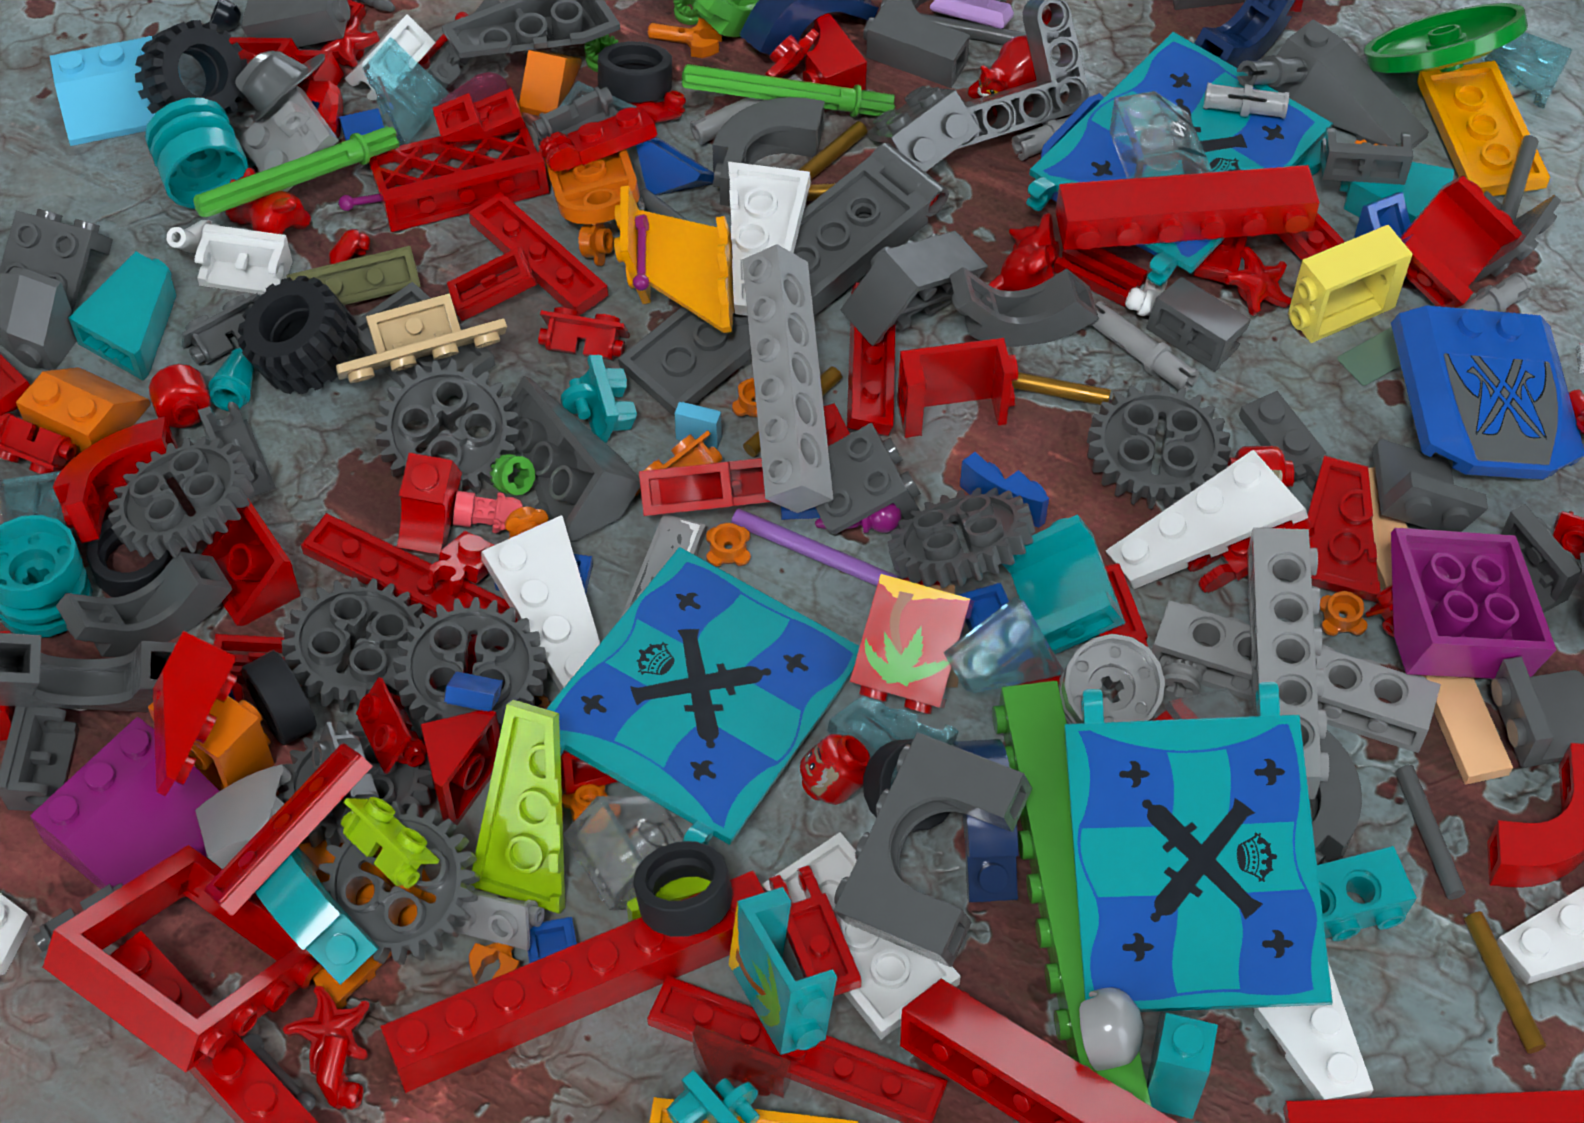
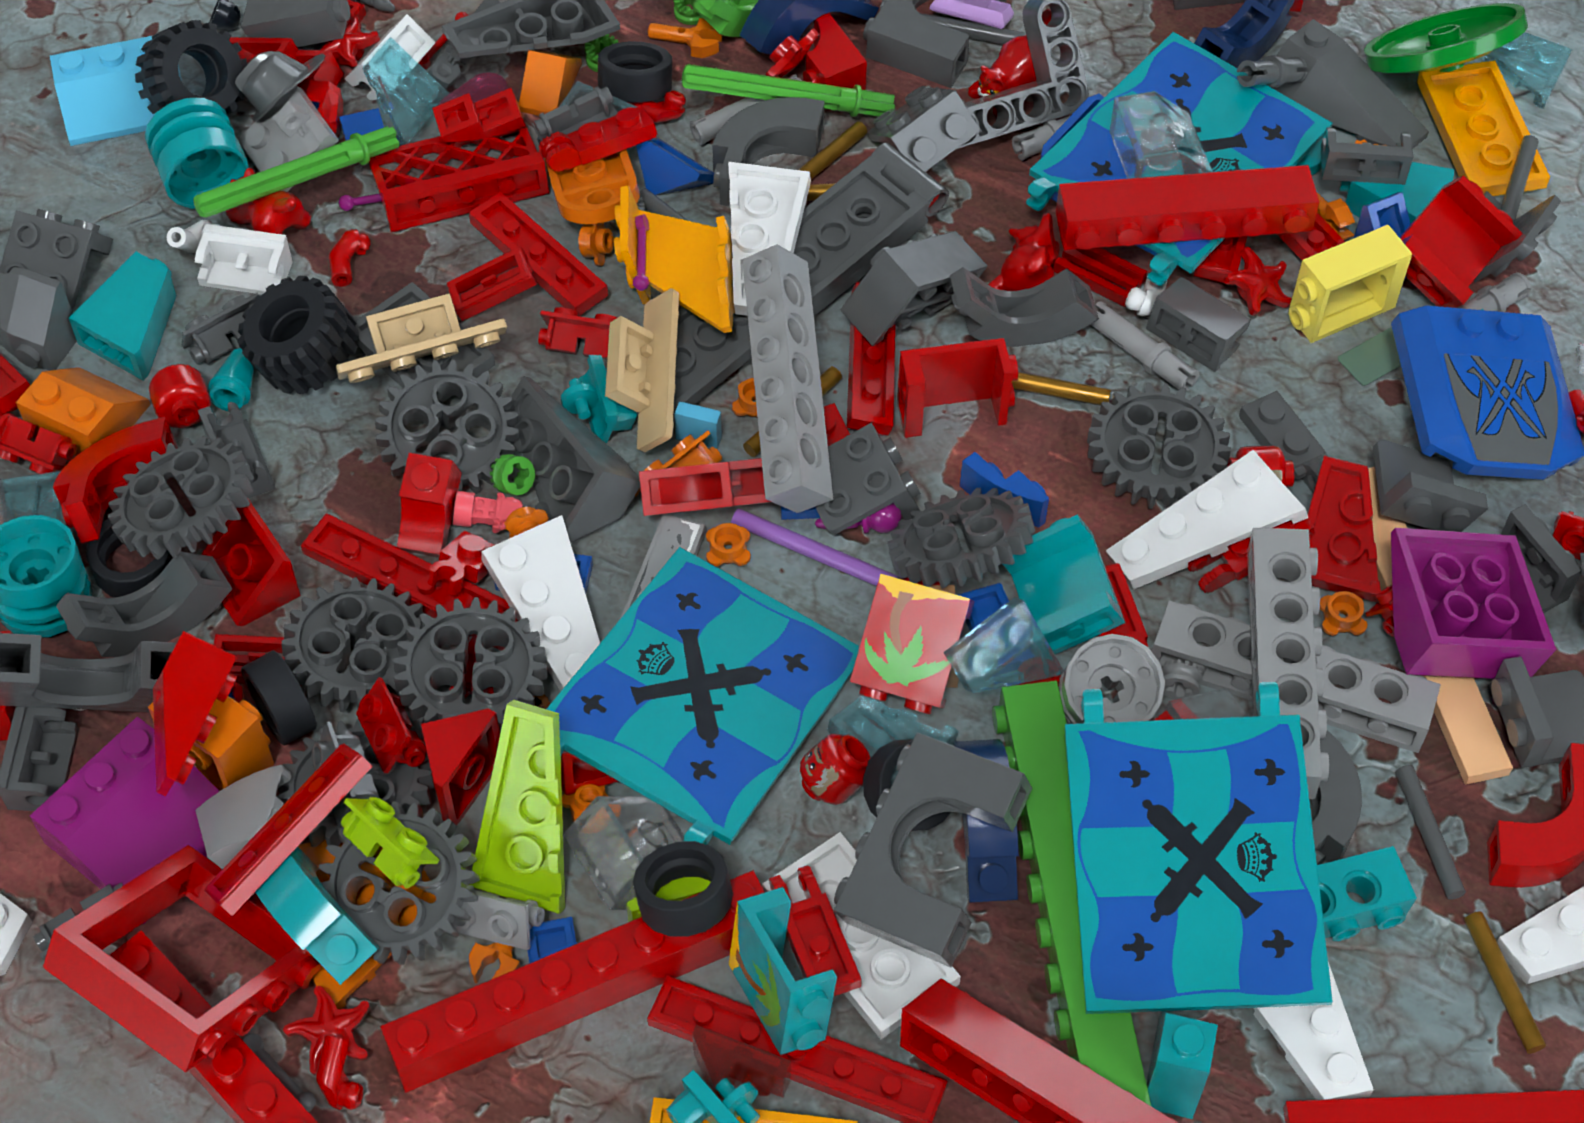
(367, 275): olive tile -> none
(473, 691): blue tile -> none
(644, 367): none -> tan bracket
(1110, 1028): light grey hair -> none
(1246, 100): light grey pin -> none
(1336, 215): none -> orange bar

